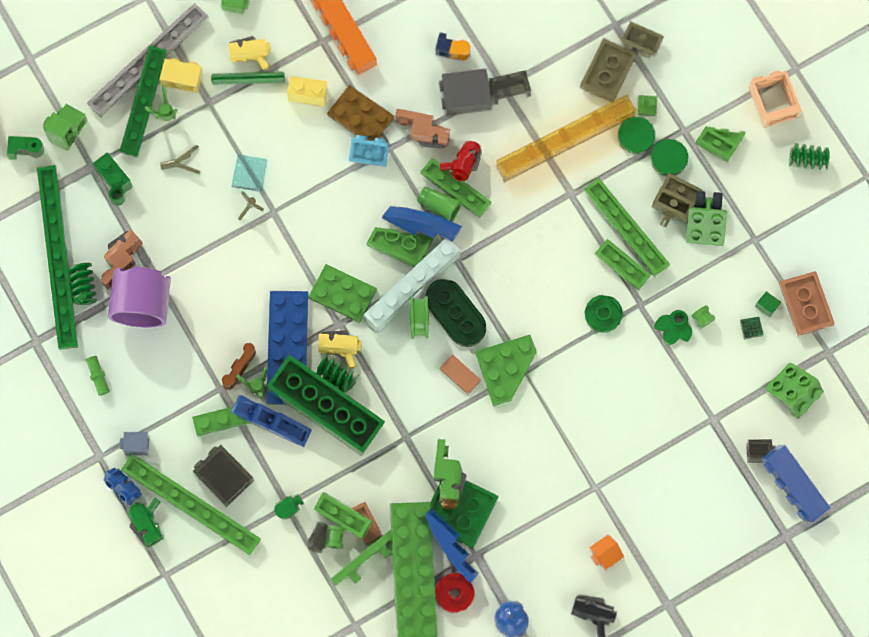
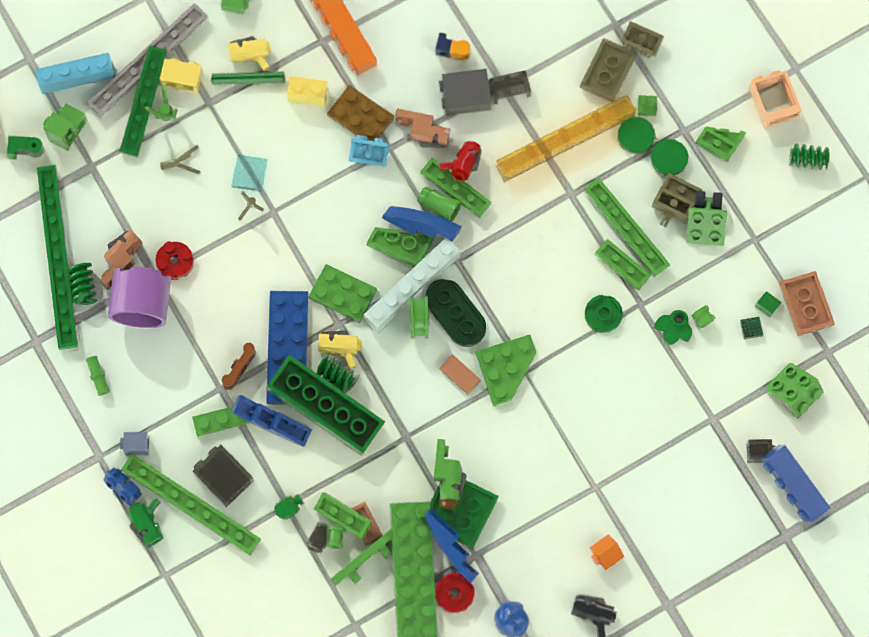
(75, 73): none -> medium azure brick
(113, 177): green hinge -> none
(170, 250): none -> red plate
(256, 385): bright green plant -> none

